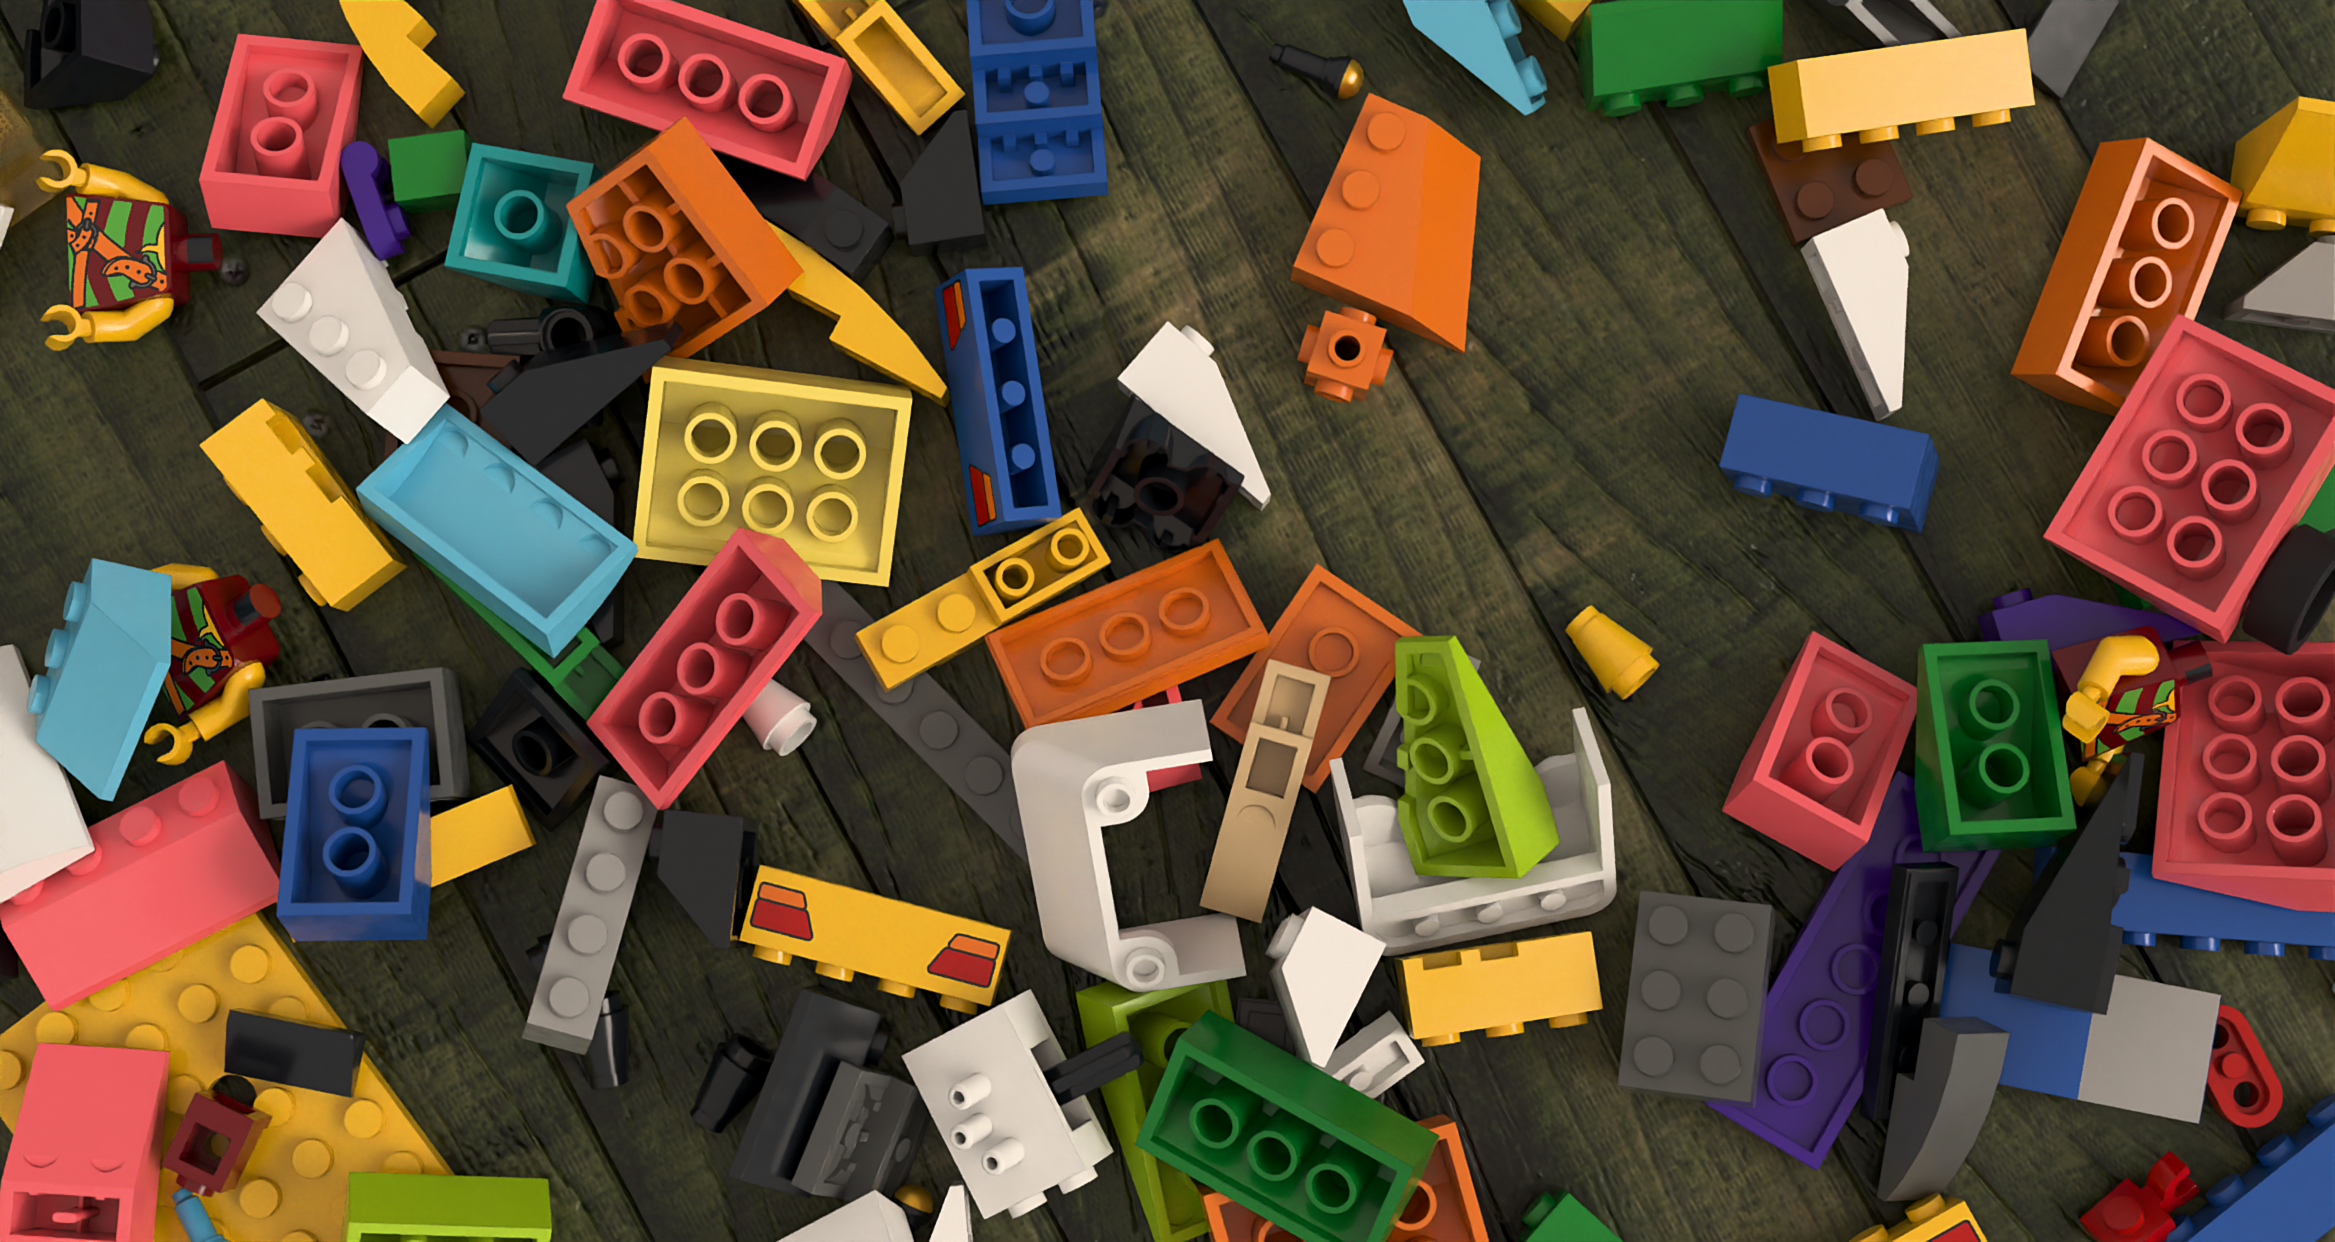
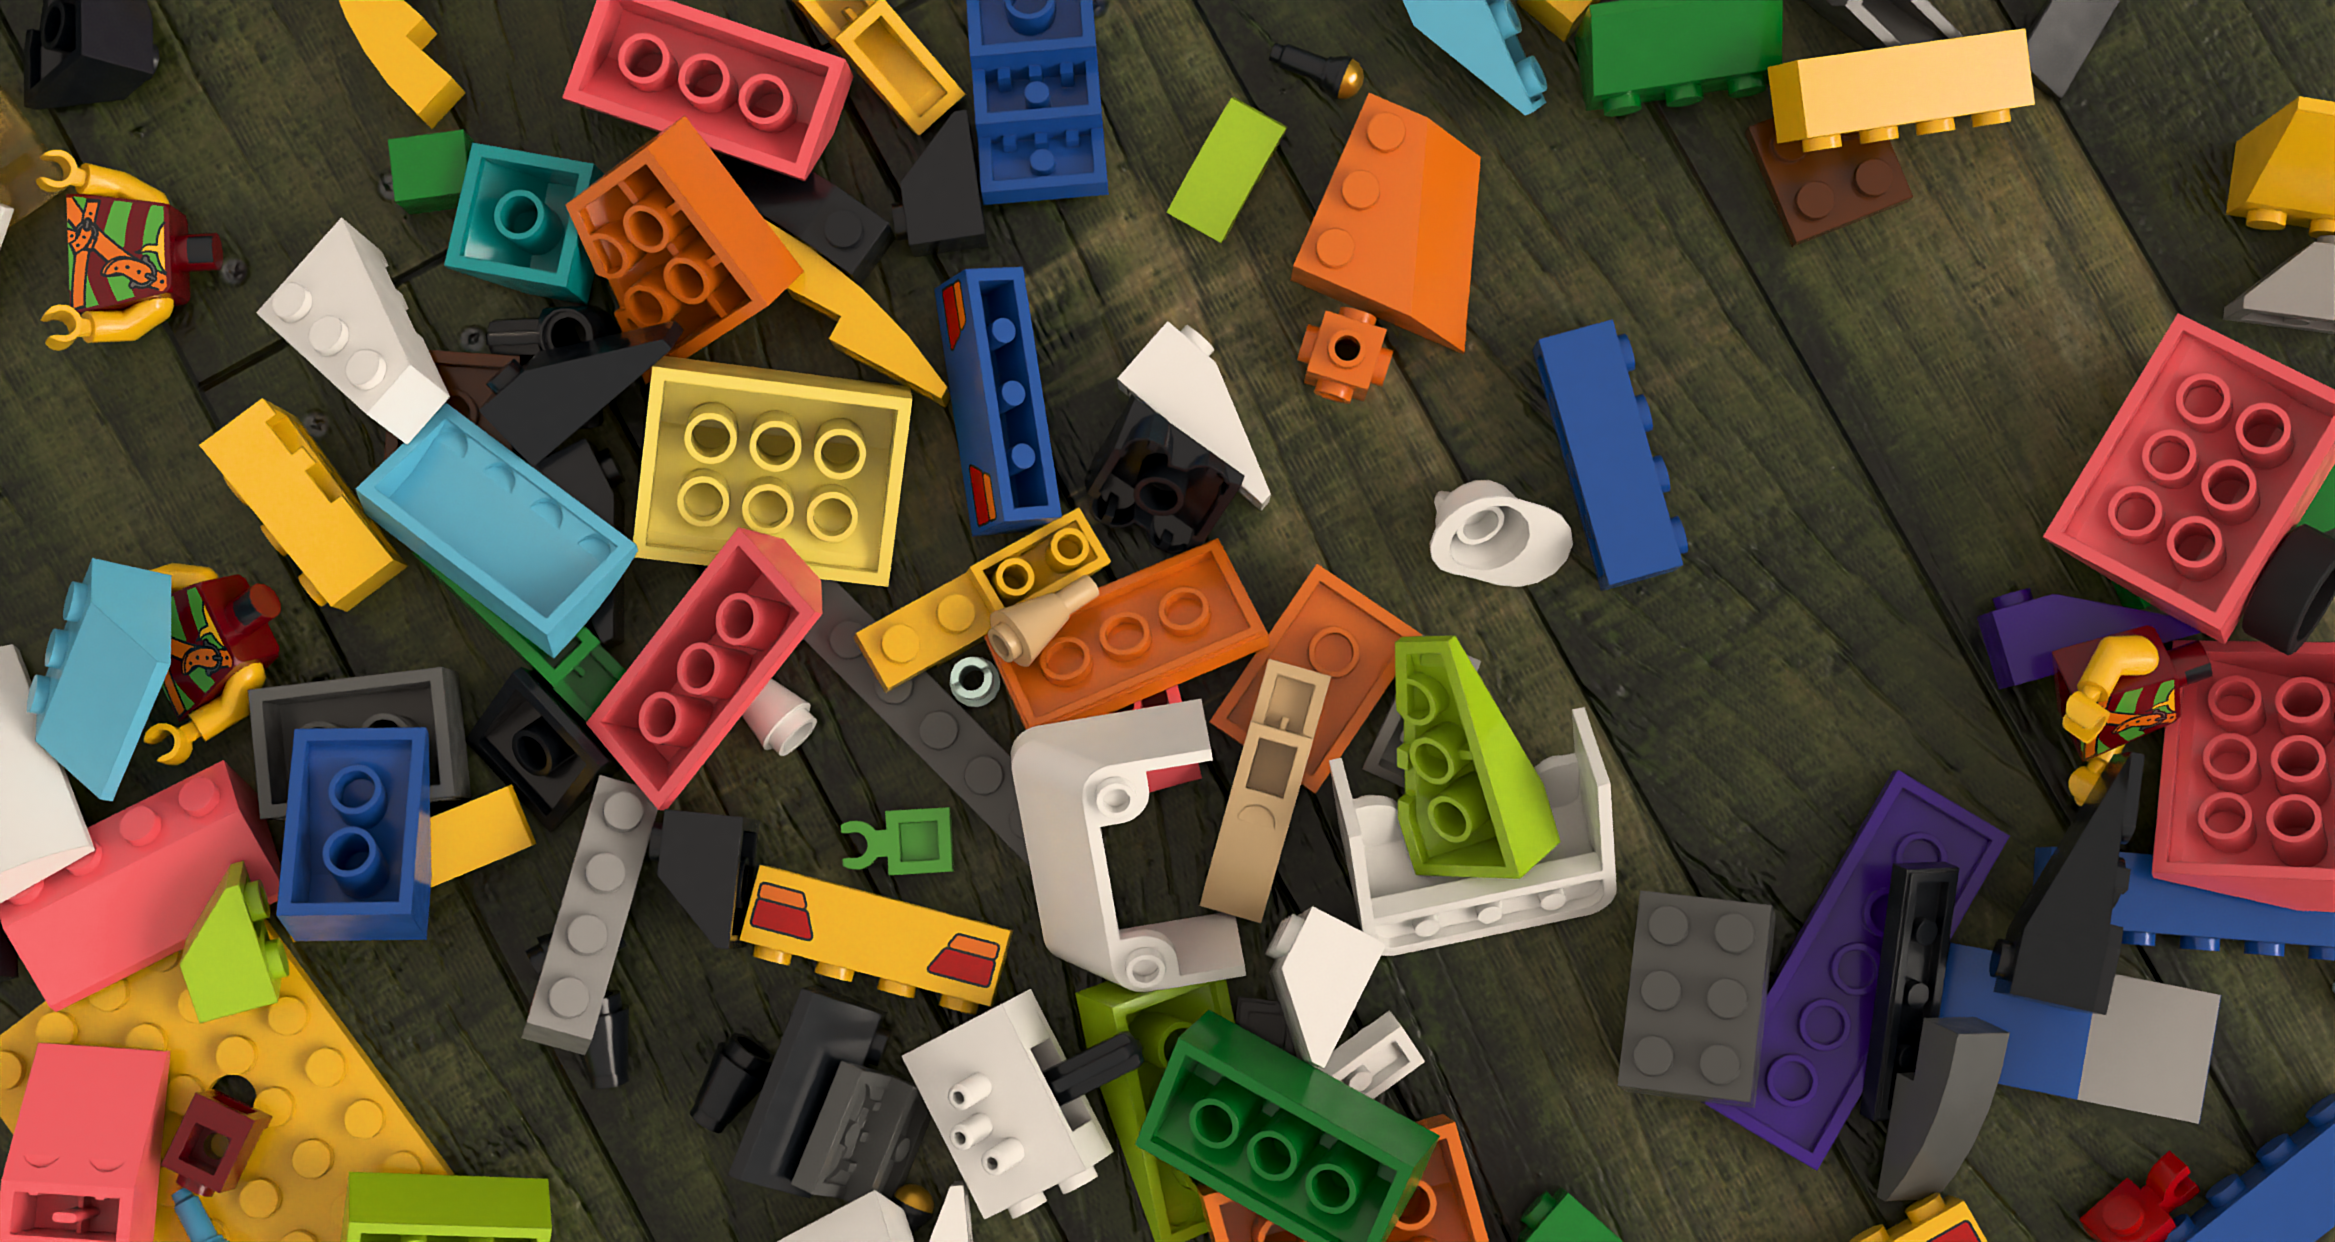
(228, 952): none -> lime slope
(282, 136): coral slope -> none
(293, 1051): black slope -> none
(367, 179): dark purple plate -> none
(913, 842): none -> bright green plate
(983, 694): none -> light aqua pin
(1027, 627): none -> tan cone
(1227, 169): none -> lime slope
(1496, 536): none -> white piece
(1498, 987): yellow wedge -> none
(1608, 454): none -> blue brick
(1612, 652): yellow cone -> none
(1824, 754): coral slope -> none
(1831, 462): blue wedge -> none
(1864, 288): white slope -> none
(1989, 748): green slope -> none
(2124, 271): orange slope -> none
(2237, 1060): red plate -> none

